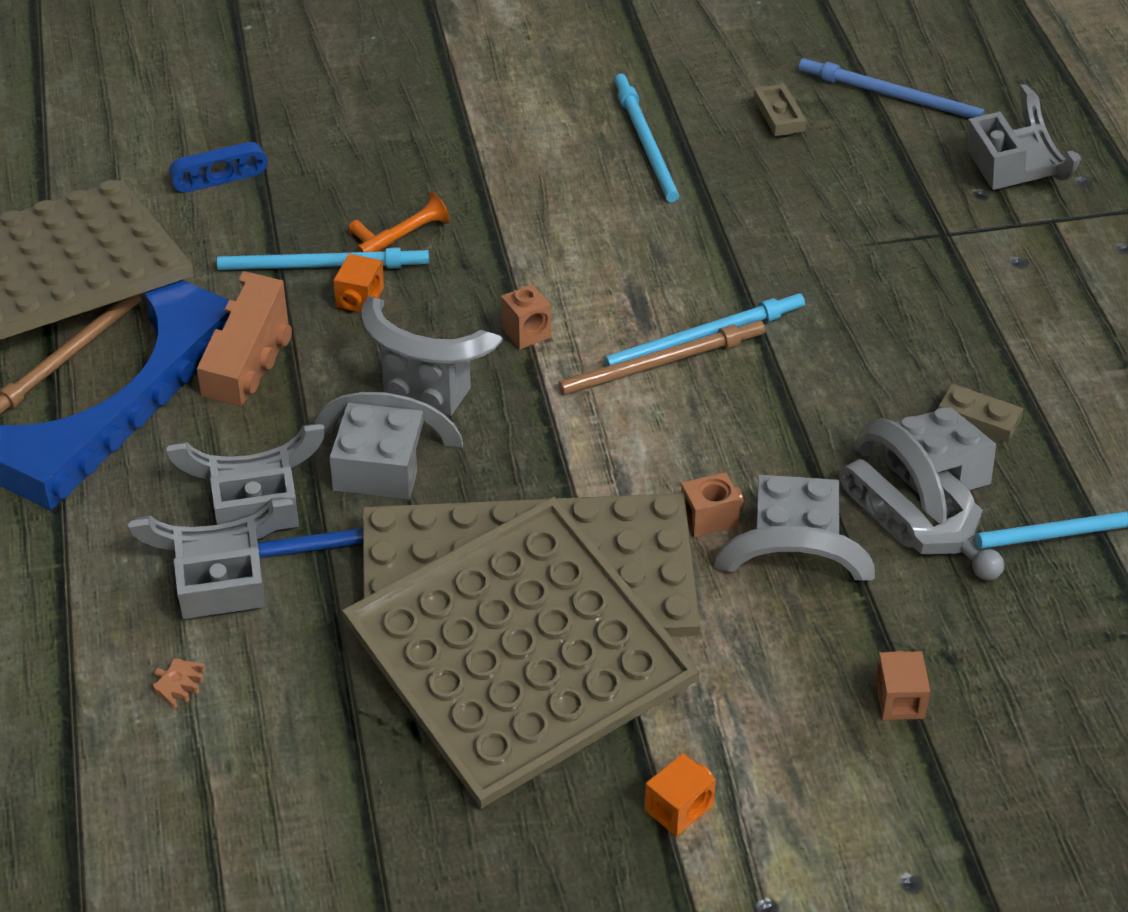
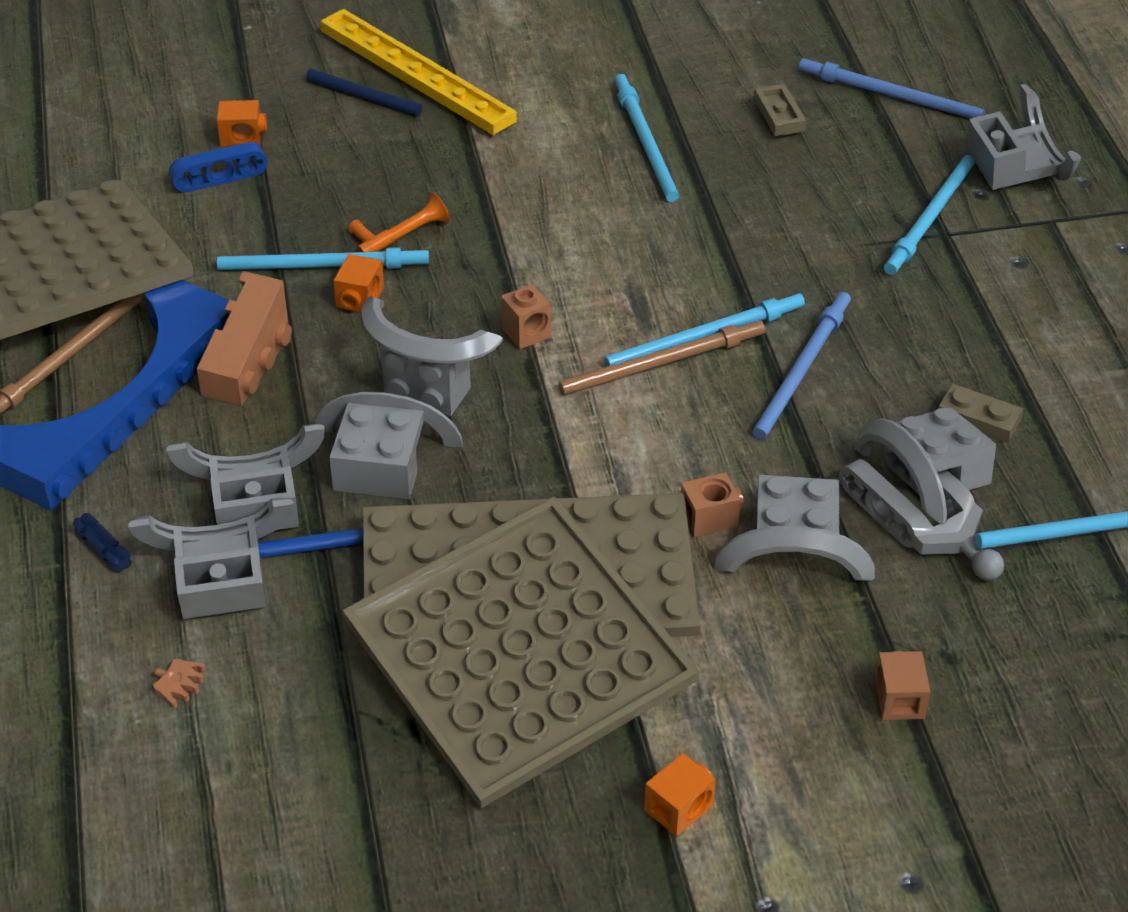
(102, 542): none -> dark blue axle
(230, 119): none -> orange brick
(364, 92): none -> dark blue bar
(419, 72): none -> yellow plate
(828, 322): none -> medium blue bar
(906, 246): none -> medium azure bar

